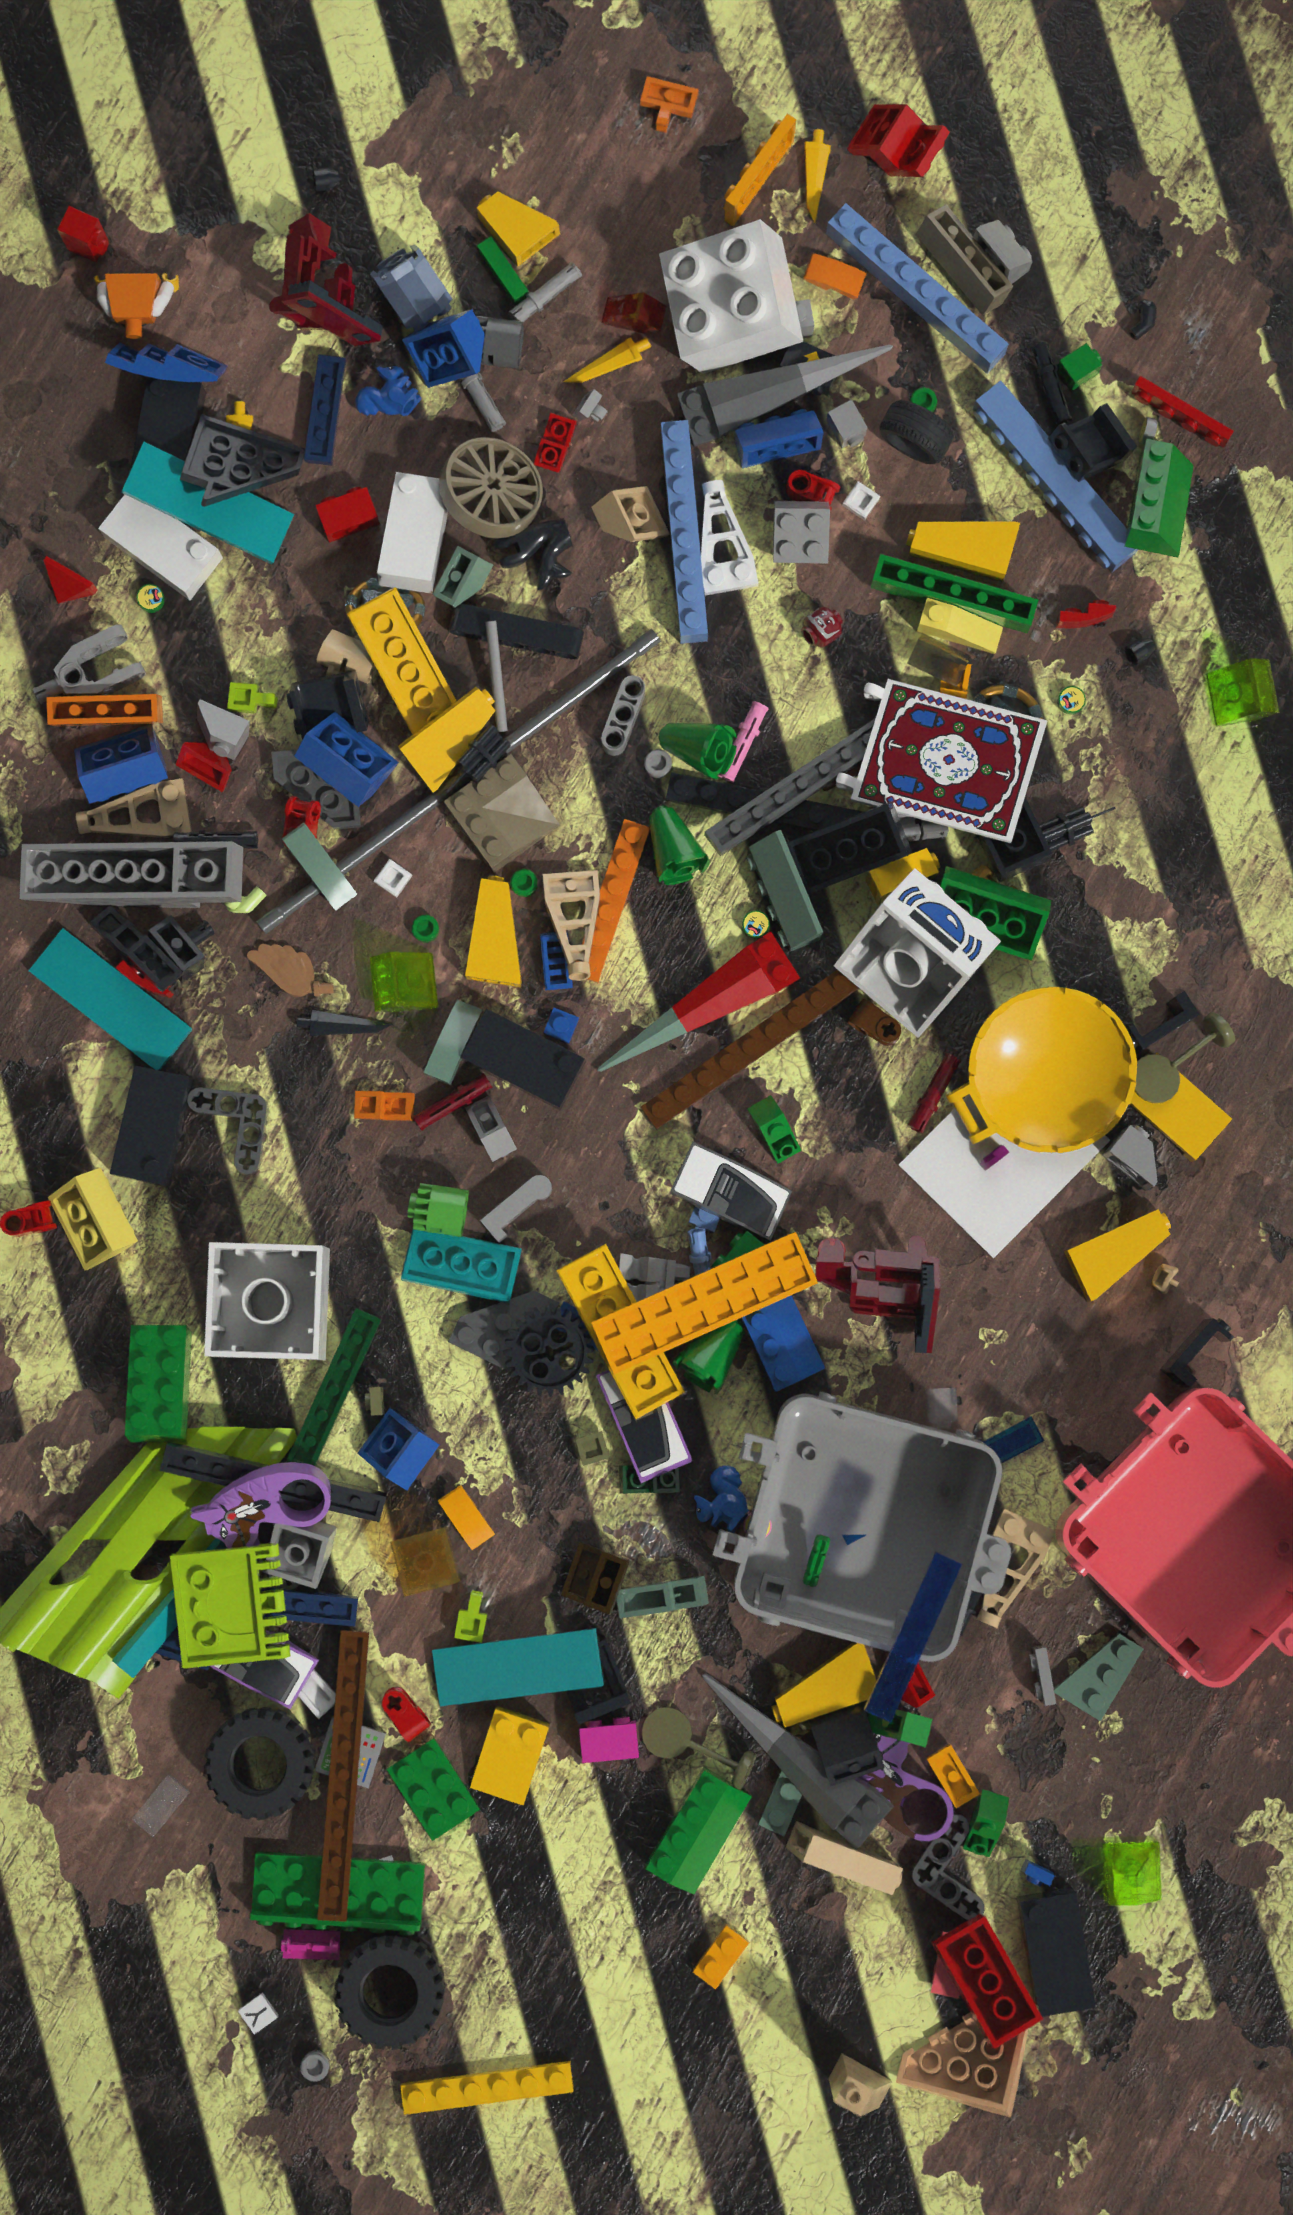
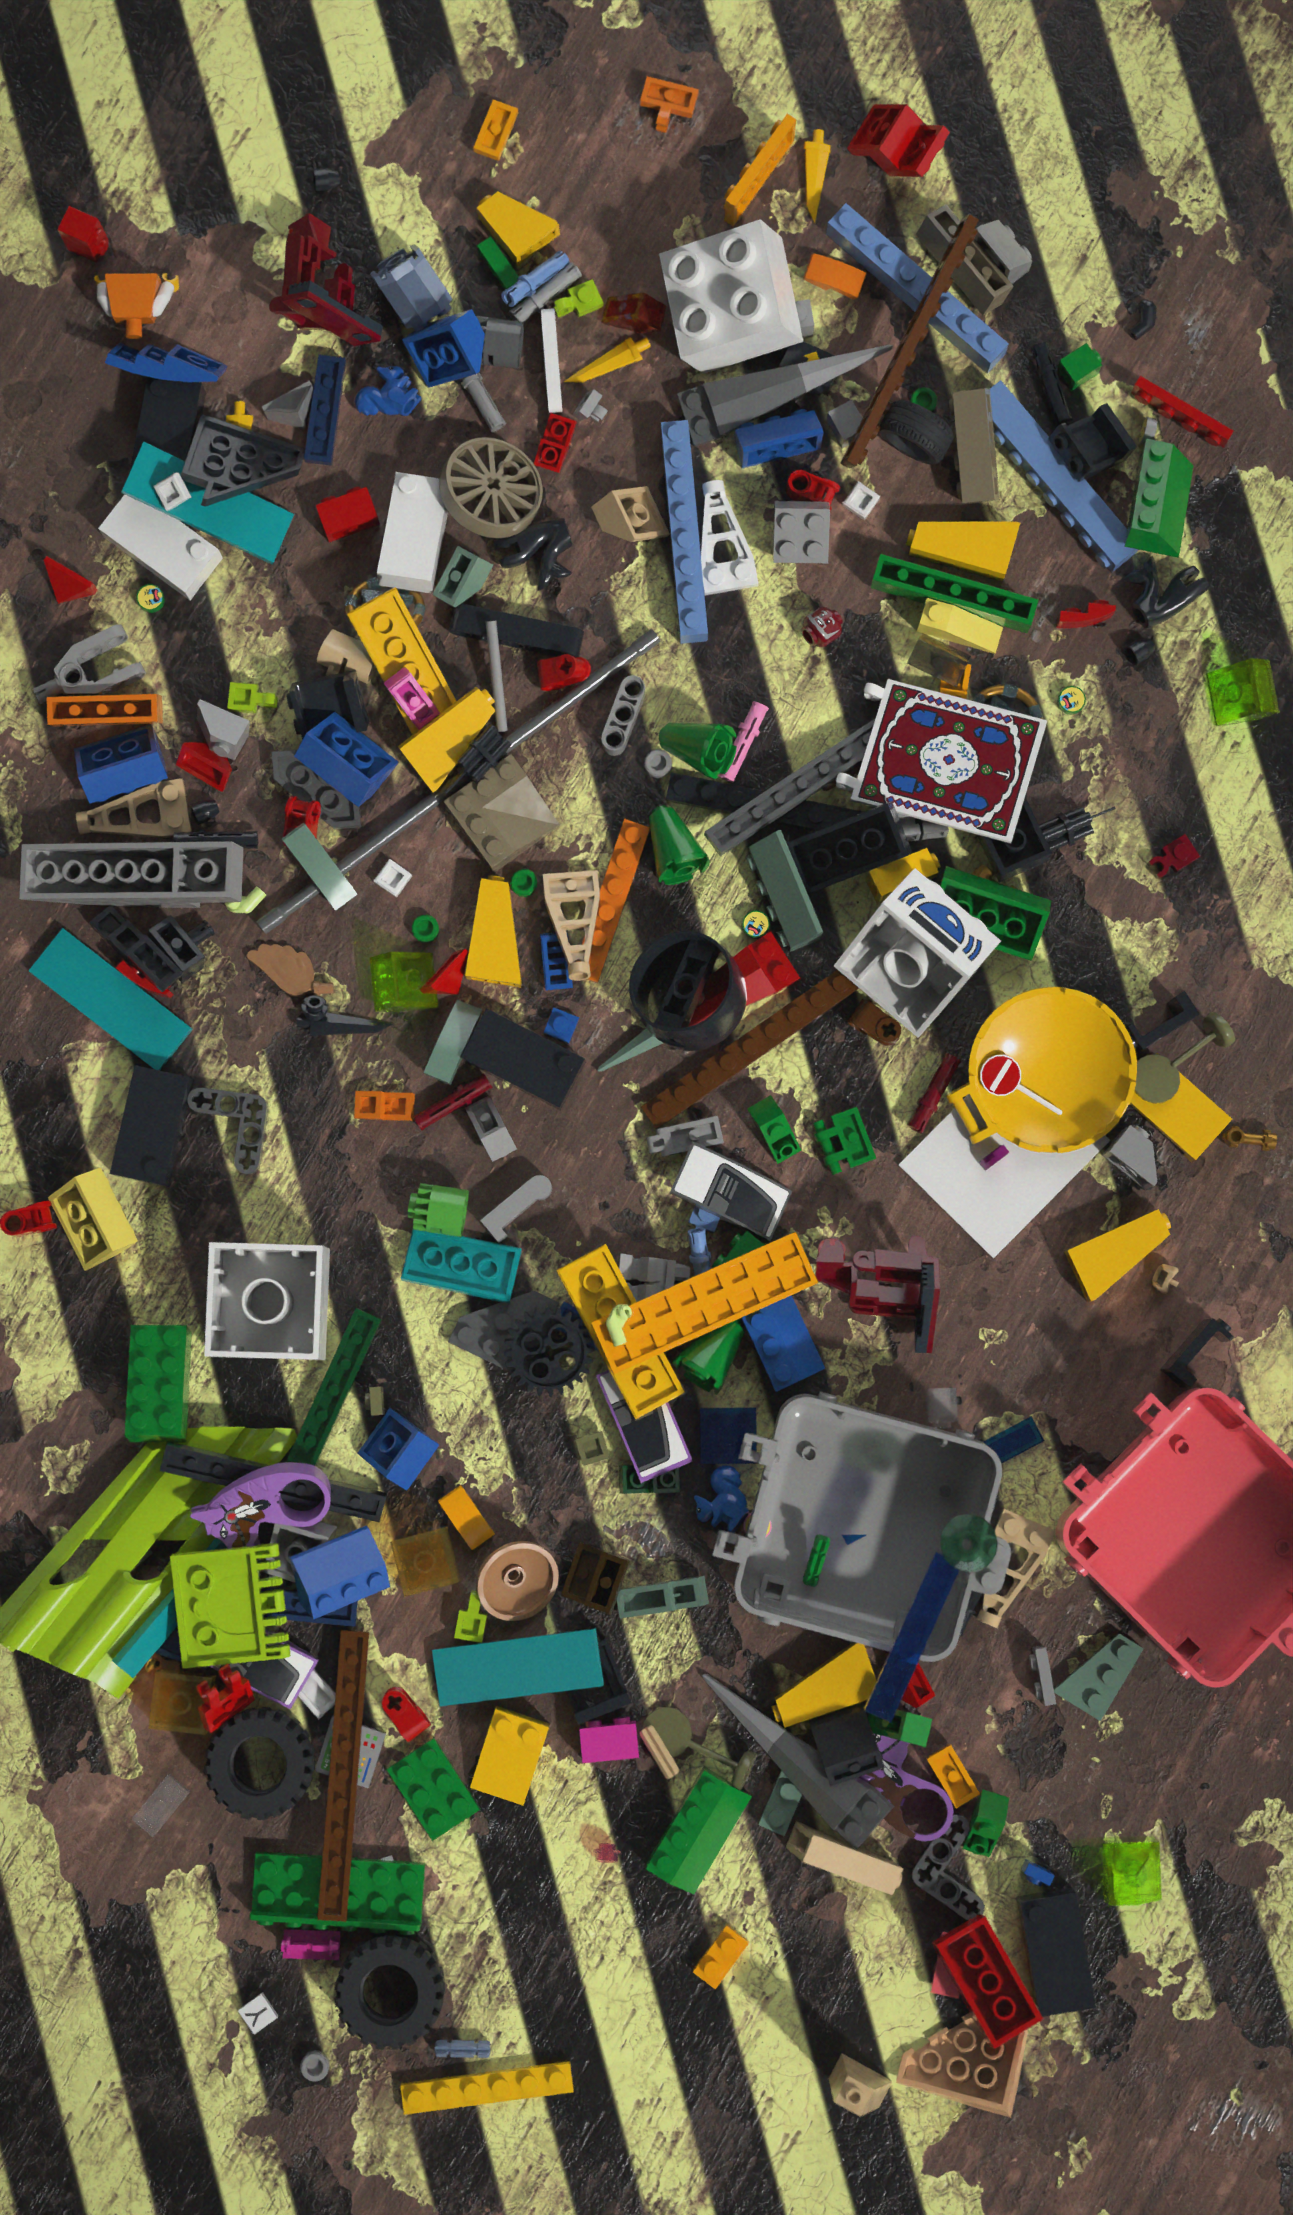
(172, 491): none -> white tile
(177, 1701): none -> clear yellow brick
(204, 810): none -> black hose
(228, 1702): none -> red plate
(291, 407): none -> light grey slope
(314, 1007): none -> black plate
(339, 1572): none -> blue slope
(411, 698): none -> dark pink slope
(449, 976): none -> red slope
(462, 2048): none -> sand blue axle
(495, 130): none -> light orange plate
(526, 1590): none -> medium nougat dish
(528, 283): none -> medium blue pin
(551, 360): none -> white beam
(562, 671): none -> red piece
(582, 298): none -> lime plate
(606, 1853): none -> clear pink plate
(615, 1323): none -> yellowish green arm
(659, 1752): none -> tan axle
(679, 1137): none -> light grey hinge
(698, 959): none -> black cylinder
(723, 1434): none -> clear blue plate
(852, 1137): none -> green plate
(915, 332): none -> reddish brown plate
(975, 446): none -> dark tan brick
(982, 1540): none -> clear green dish
(1002, 1075): none -> piece
(1153, 610): none -> black piece
(1176, 855): none -> dark red plate
(1236, 1136): none -> pearl gold bar

